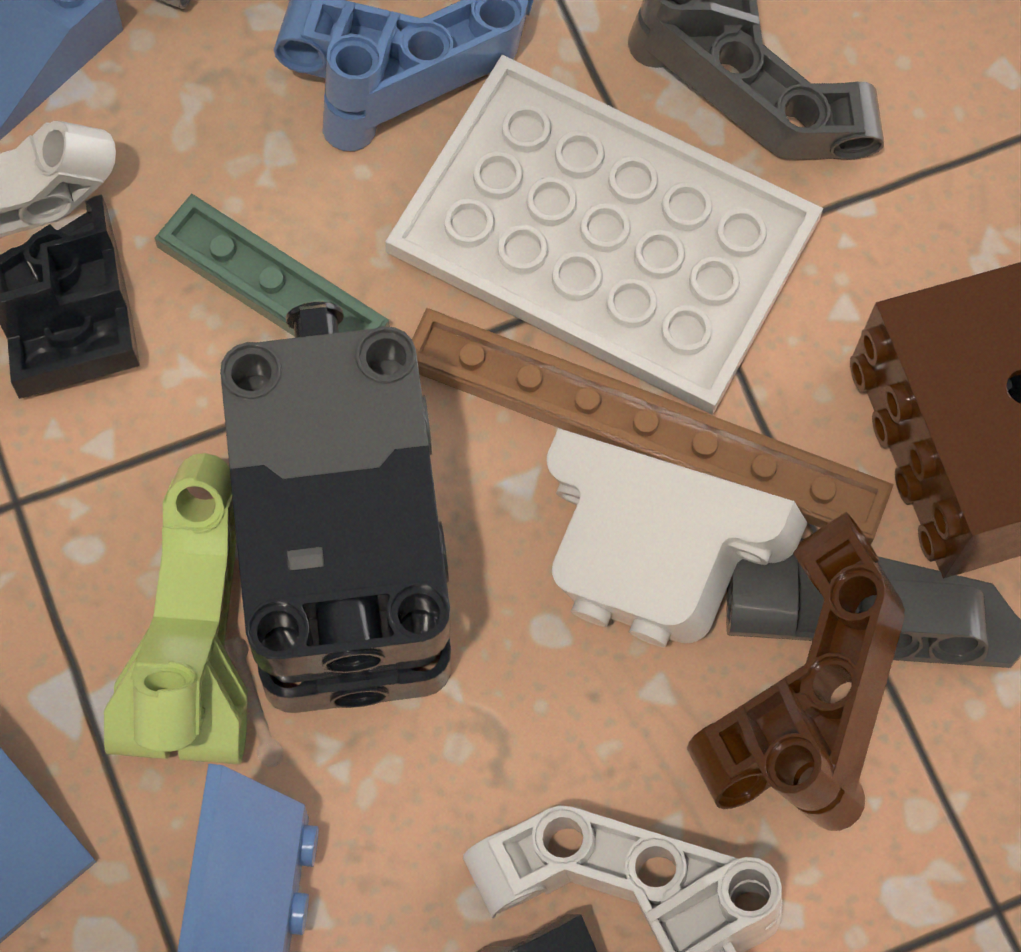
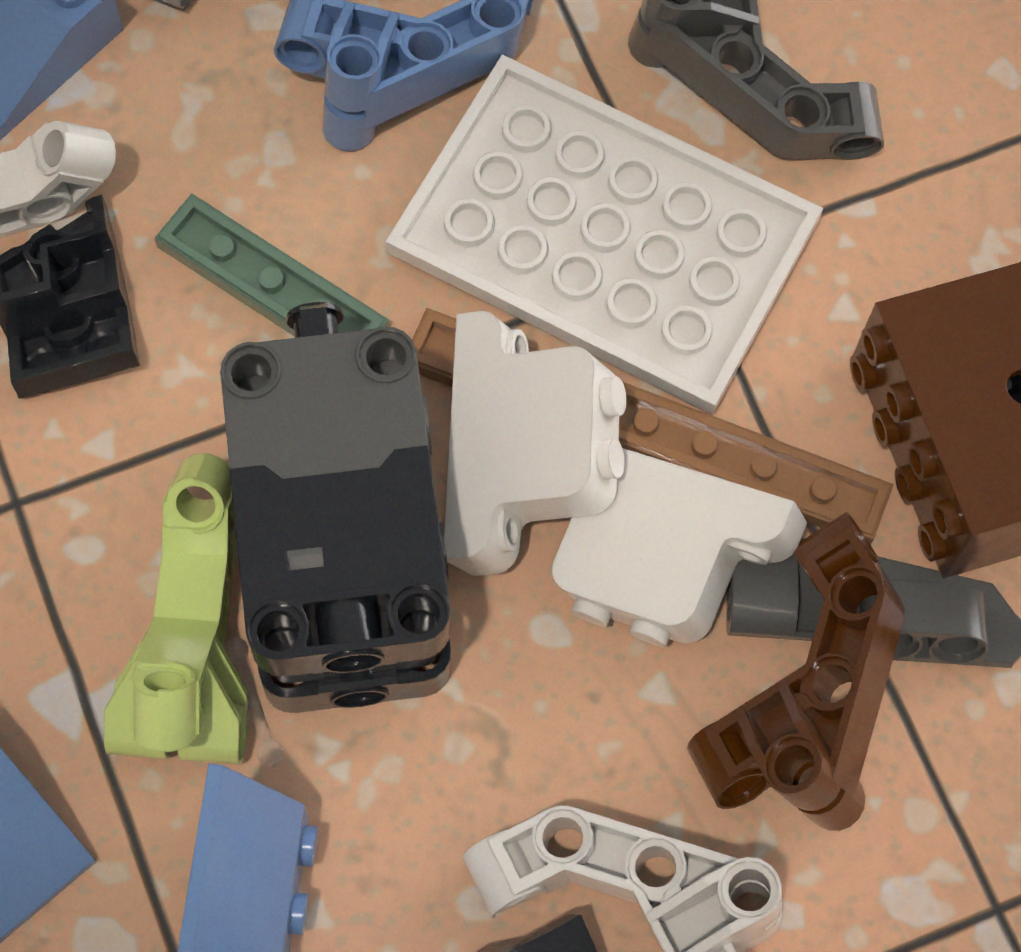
(525, 440): none -> white brick

